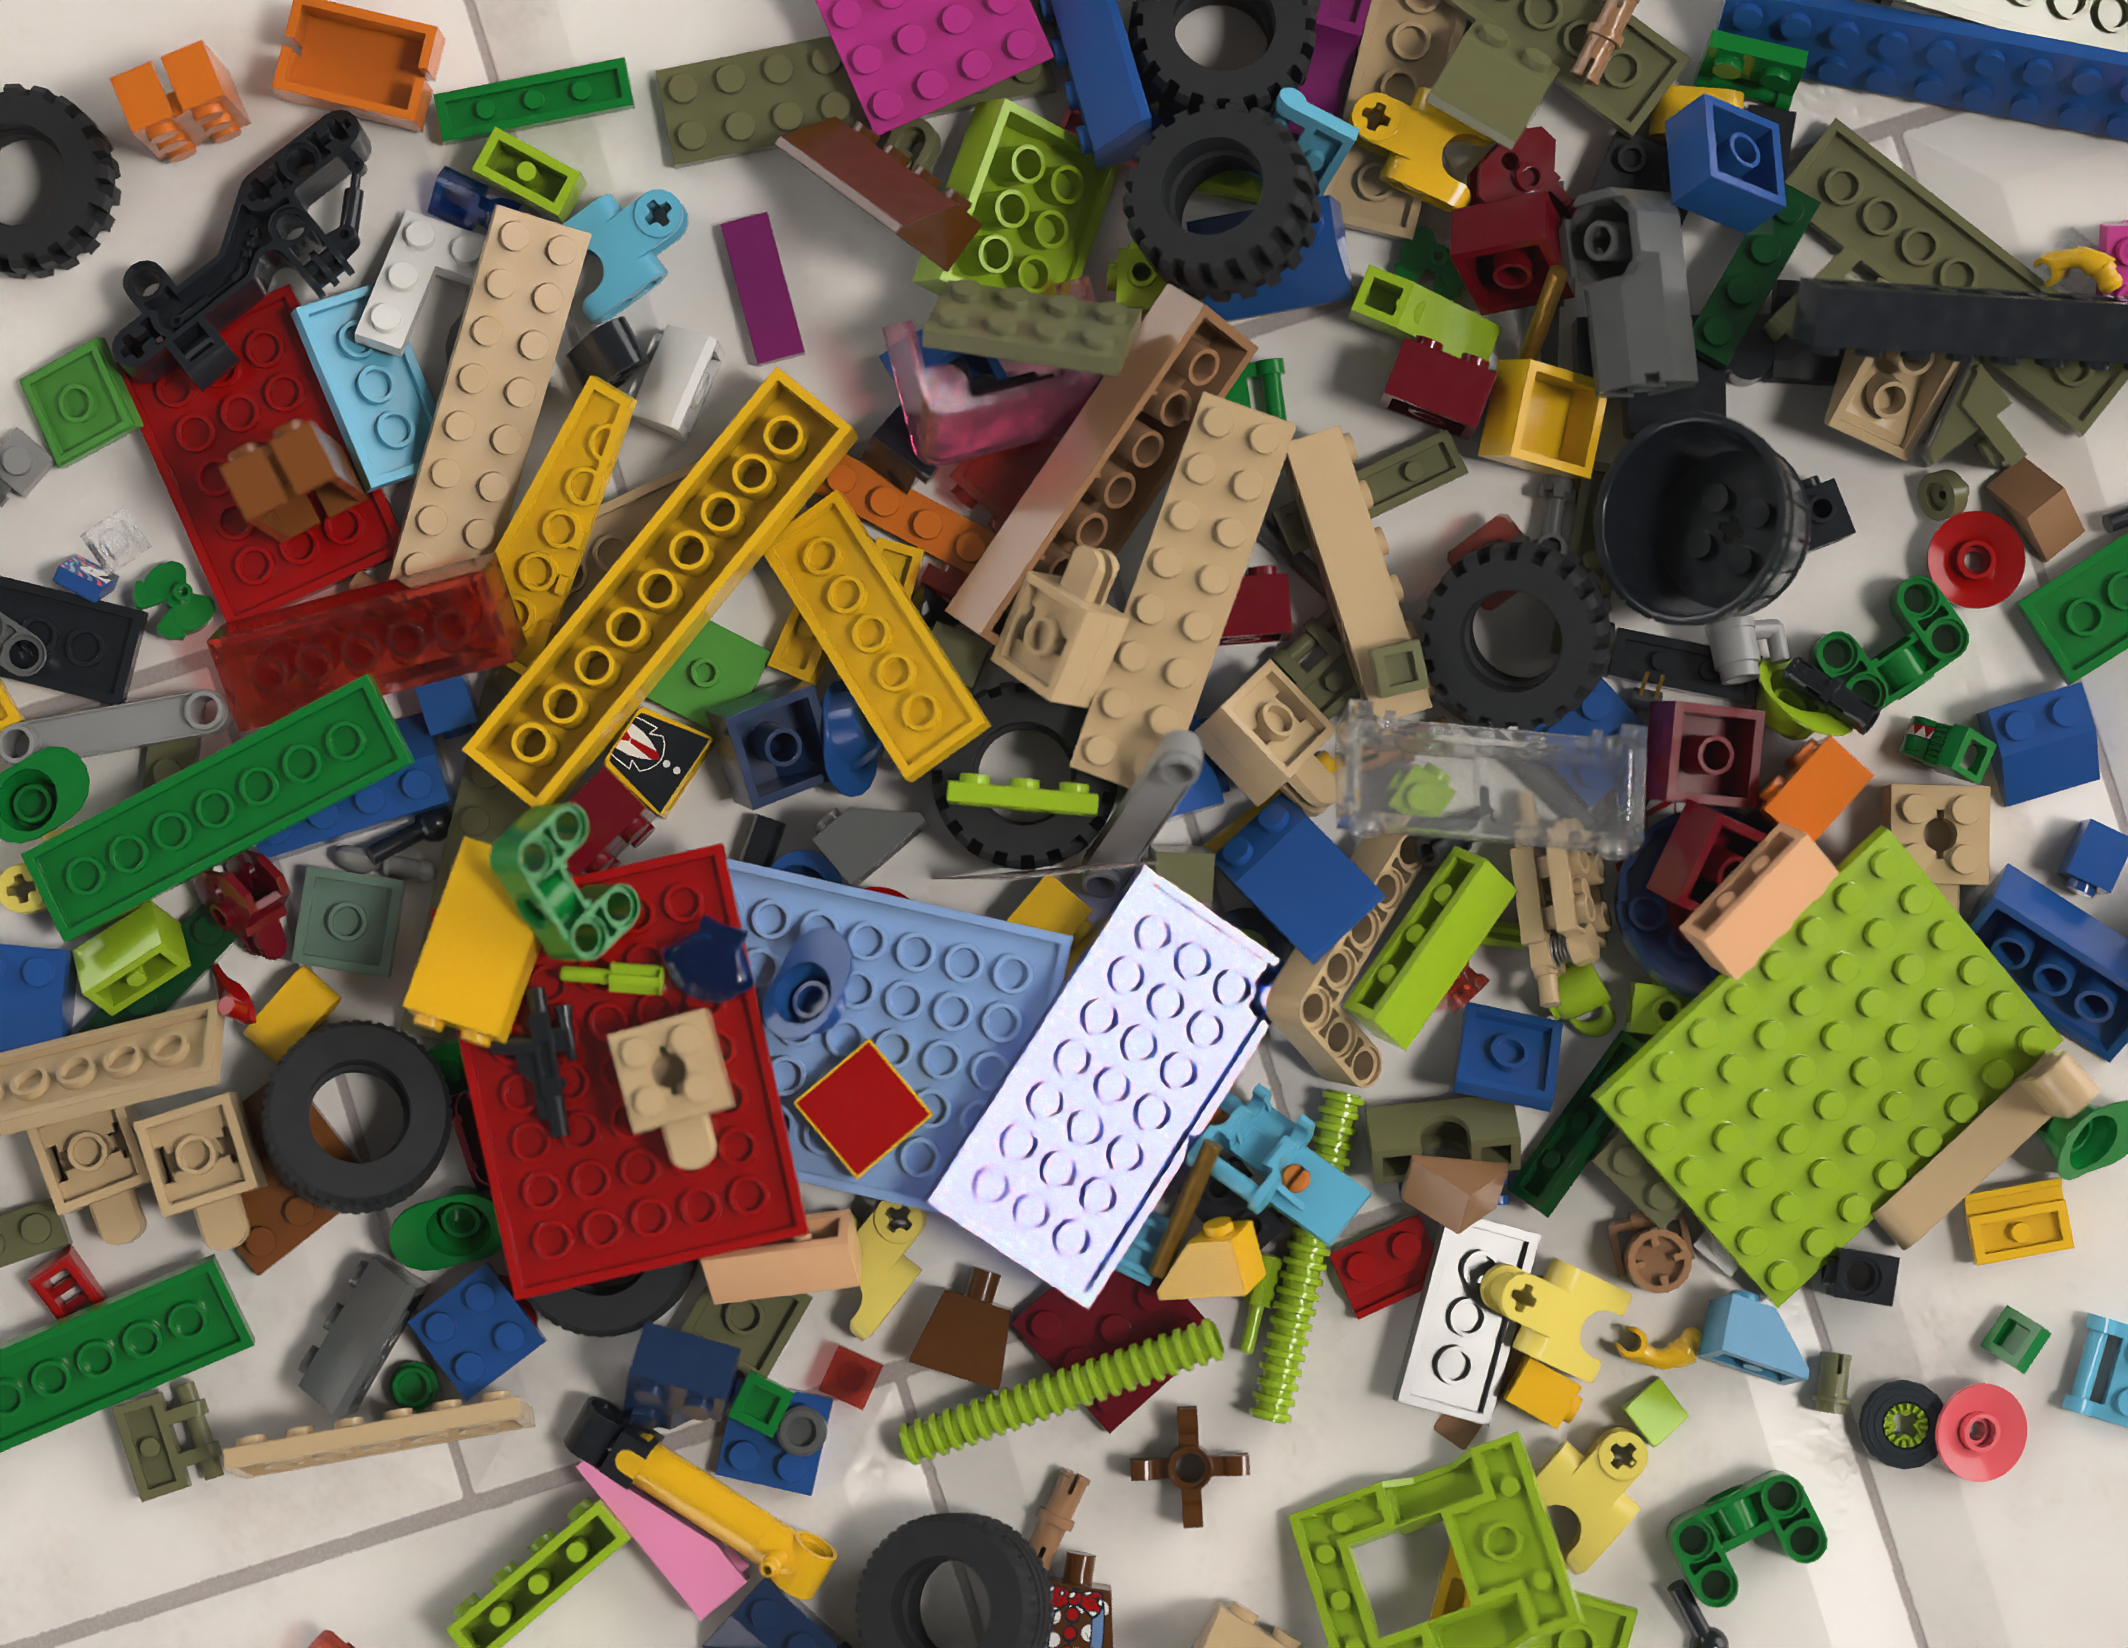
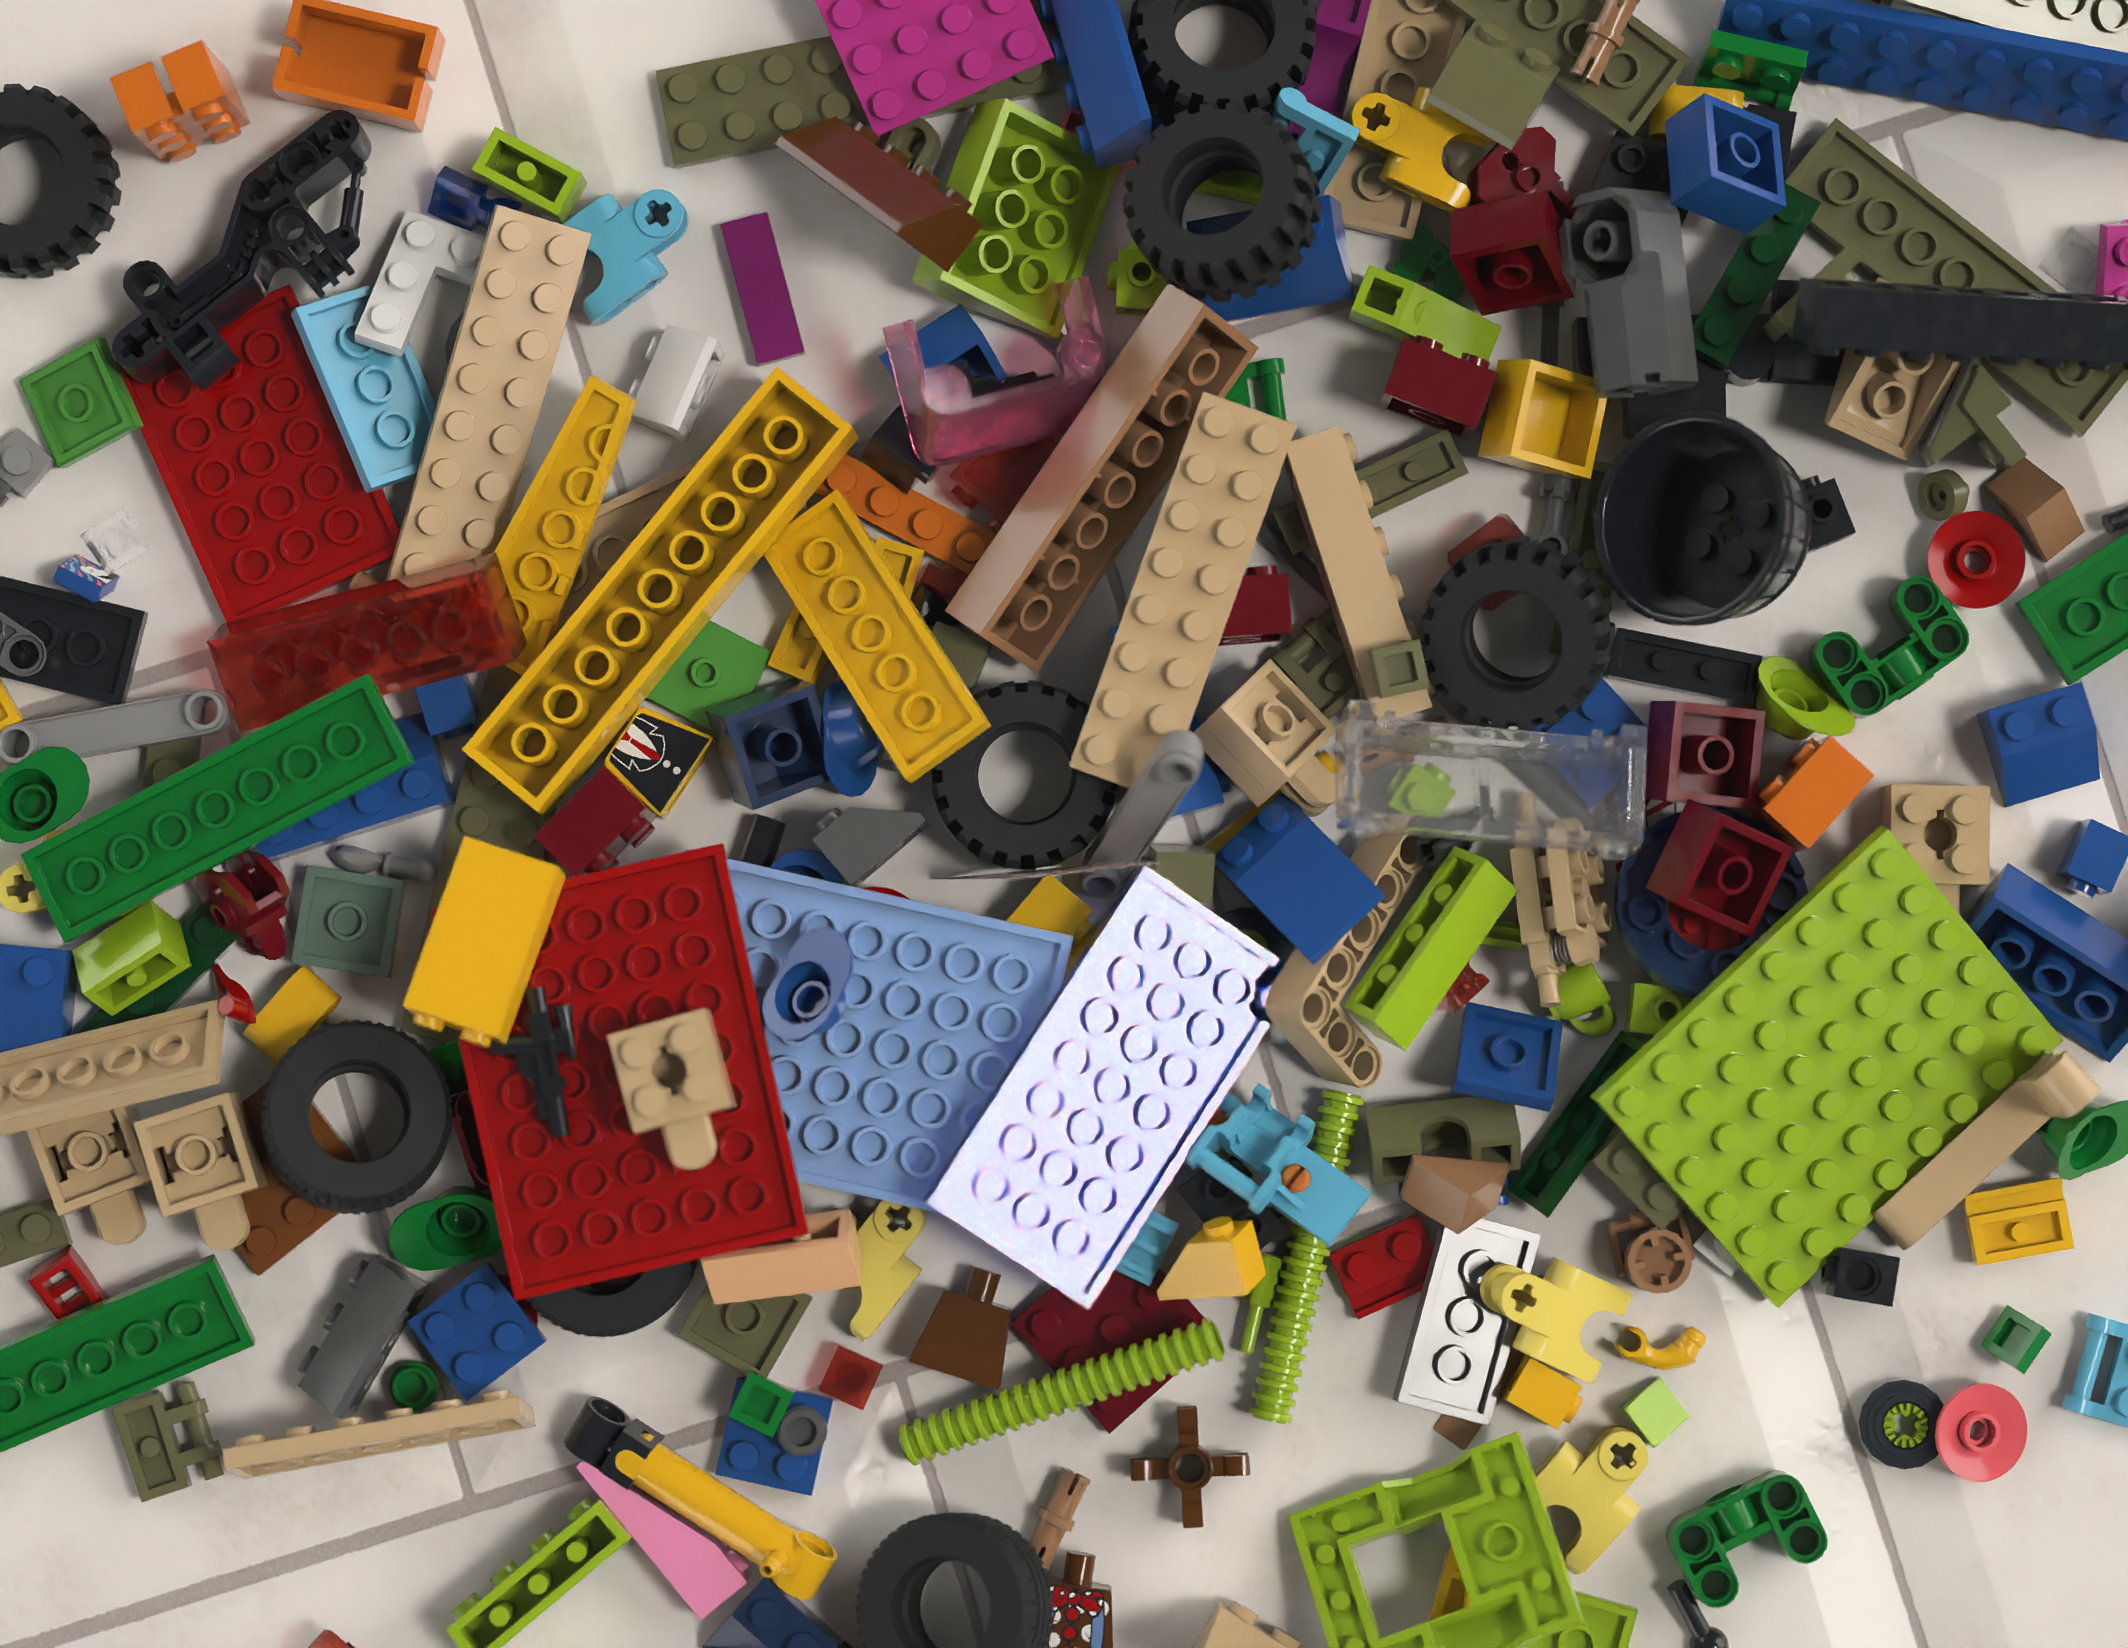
(187, 610): green piece -> none
(275, 480): dark orange piece -> none
(427, 826): black bar -> none
(534, 101): green plate -> none
(546, 892): green beam -> none
(608, 353): black beam -> none
(620, 977): lime axle -> none
(679, 1378): dark blue slope -> none
(710, 962): clear blue animal -> none
(863, 1108): red tile -> none
(1023, 796): lime plate -> none
(1032, 327): olive plate -> none
(1063, 629): tan brick -> none
(1185, 1208): pearl gold bar -> none
(1543, 313): pearl gold bar -> none
(1642, 697): dark grey piece -> none
(1736, 647): light grey piece -> none
(1751, 1339): dark azure slope -> none
(1759, 900): light nougat brick -> none
(1831, 695): black pin -> none
(1832, 1383): olive pin -> none
(1944, 746): green leg -> none
(2092, 262): yellow piece -> none

